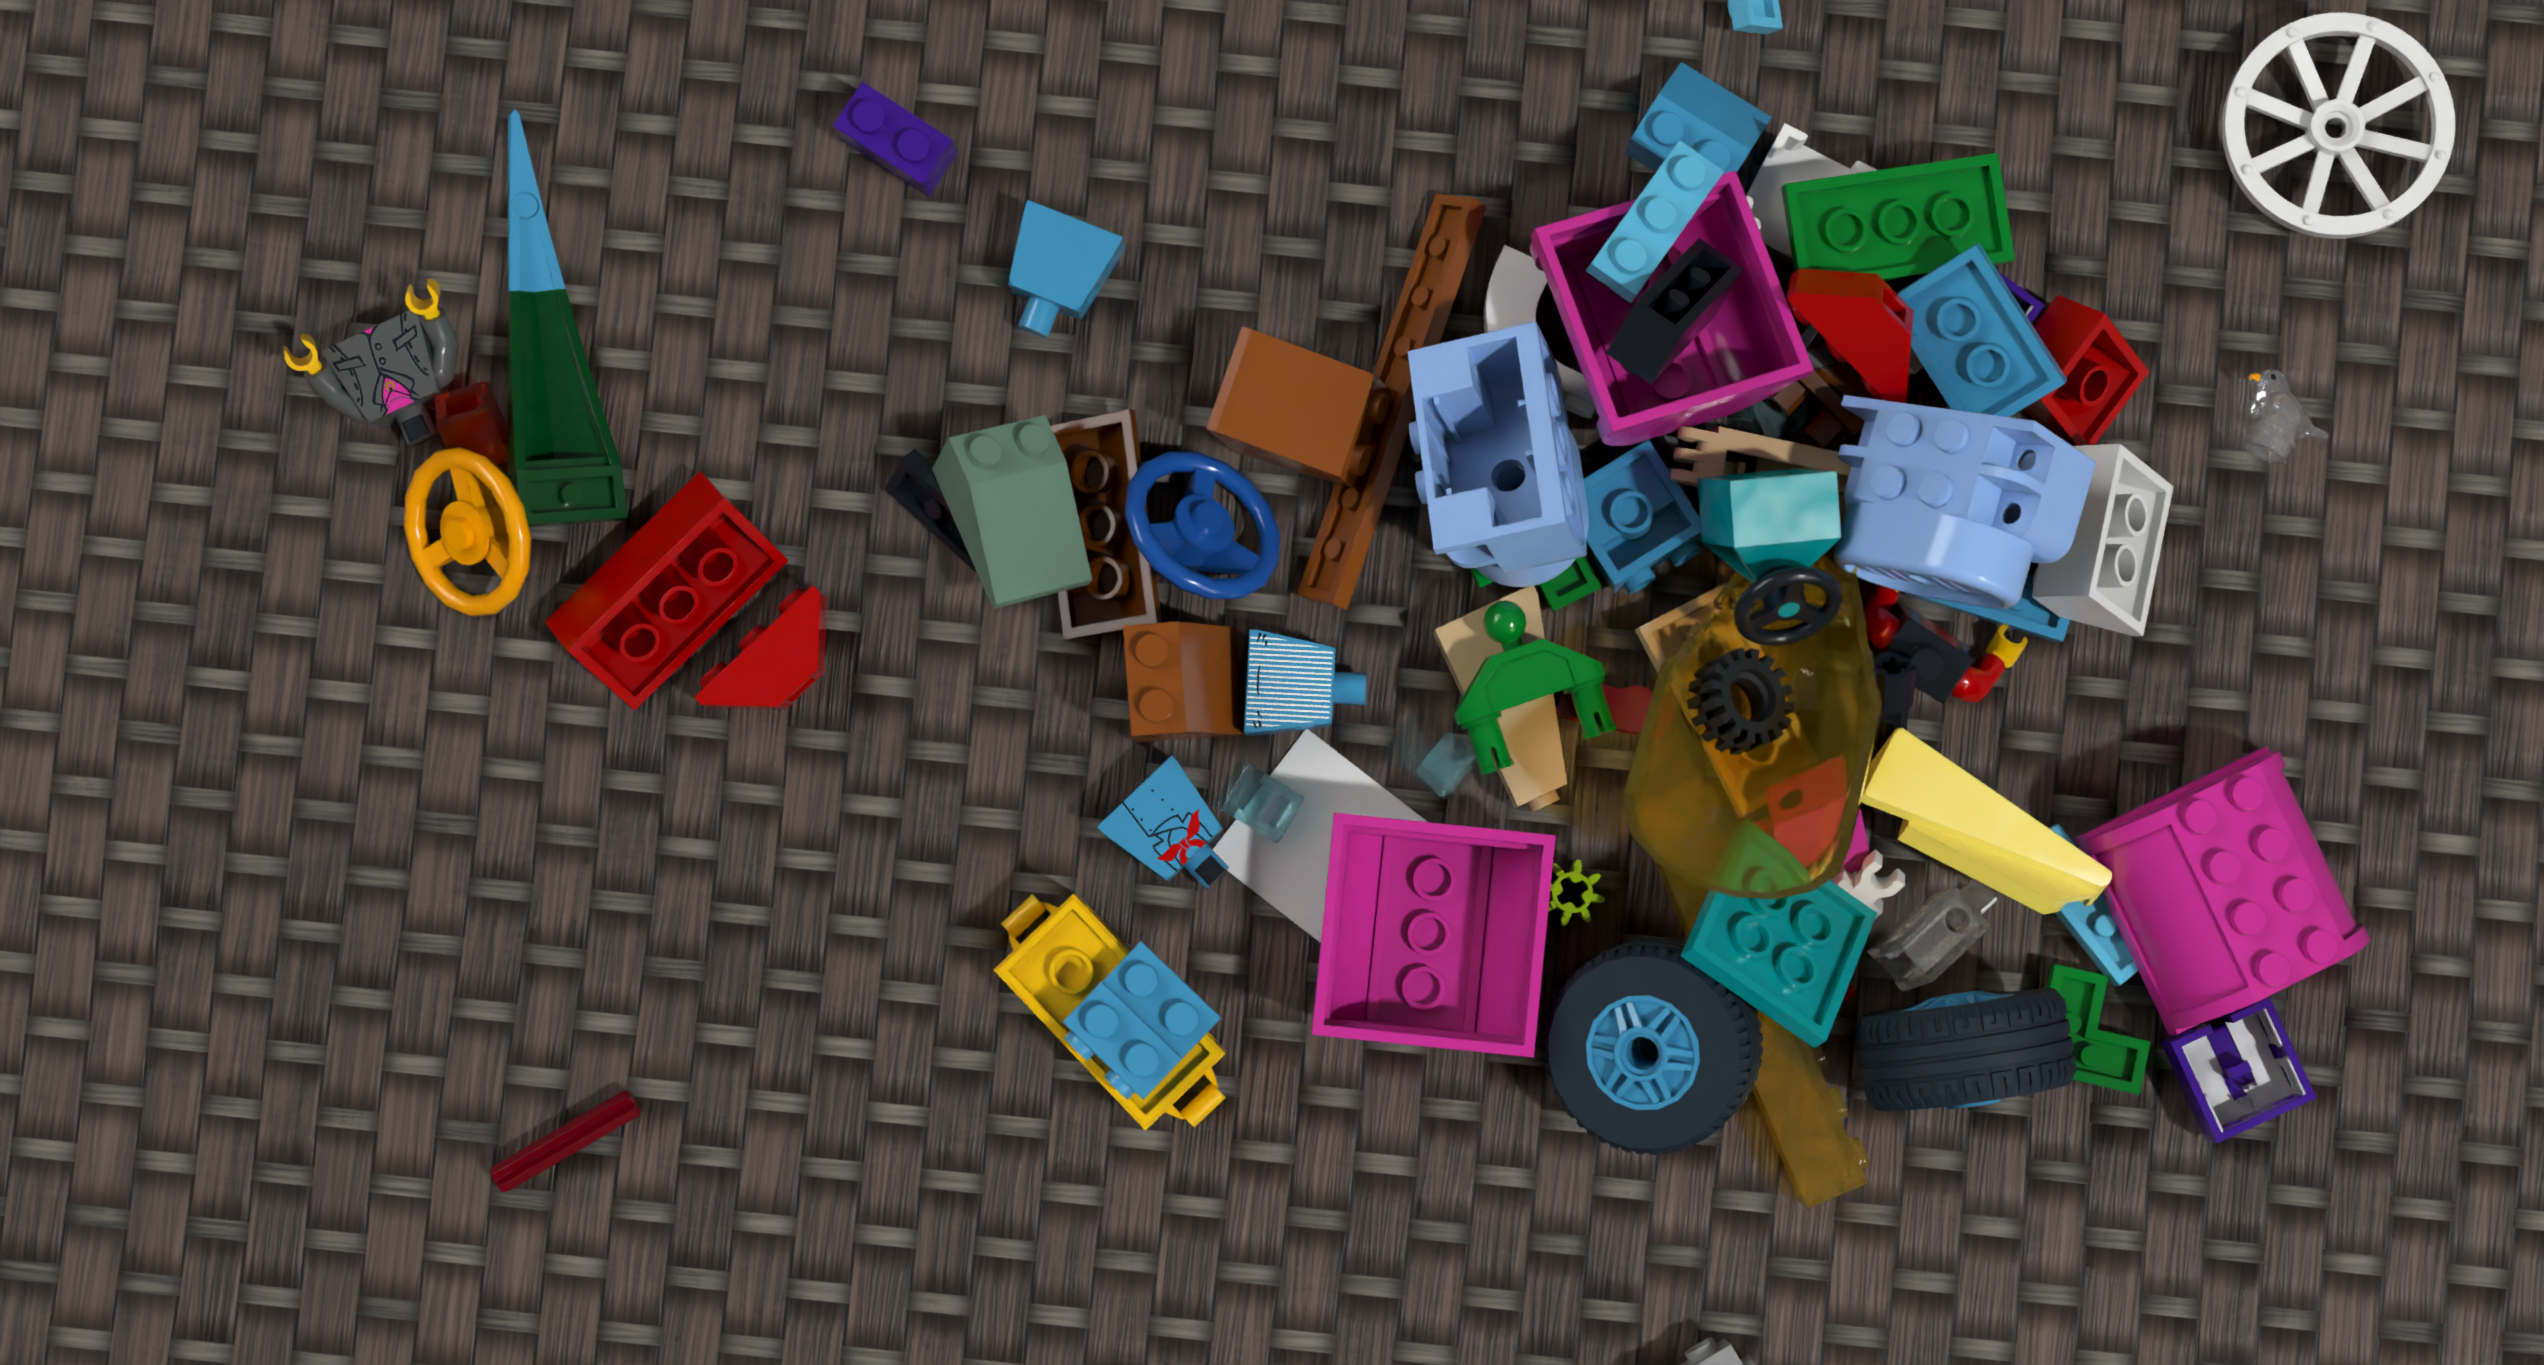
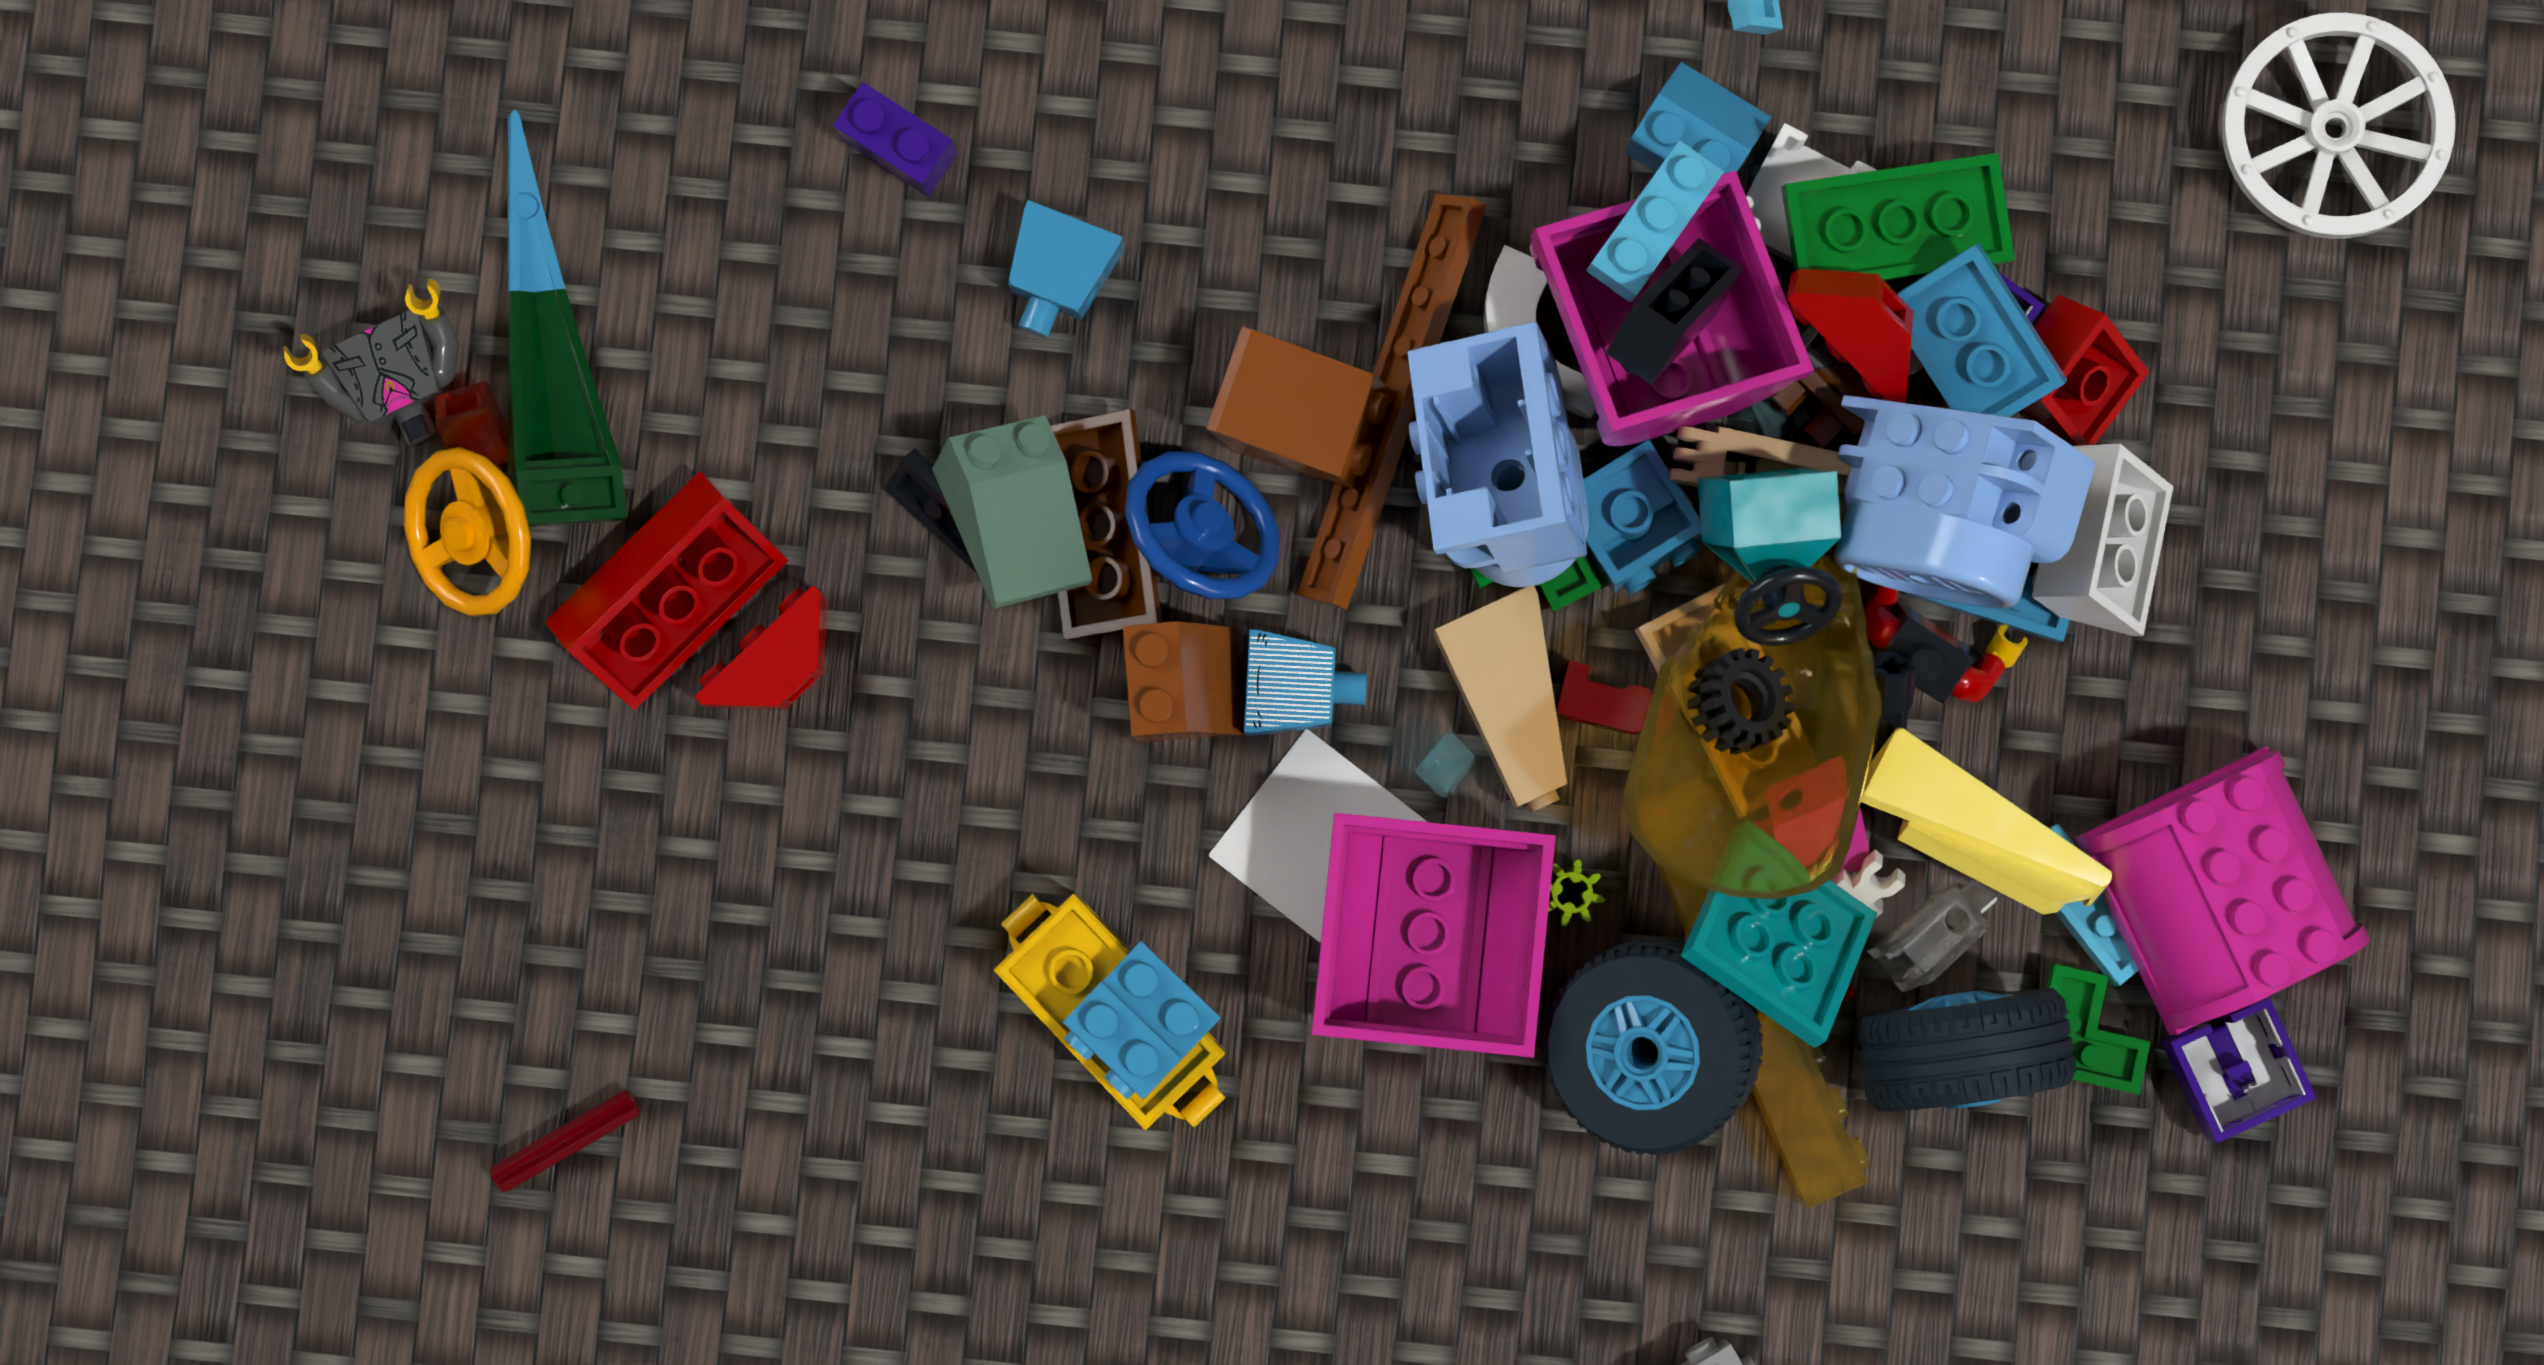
(1168, 826): dark azure torso -> none
(1263, 803): clear light blue slope -> none
(1523, 675): green connector -> none
(2277, 419): clear animal -> none

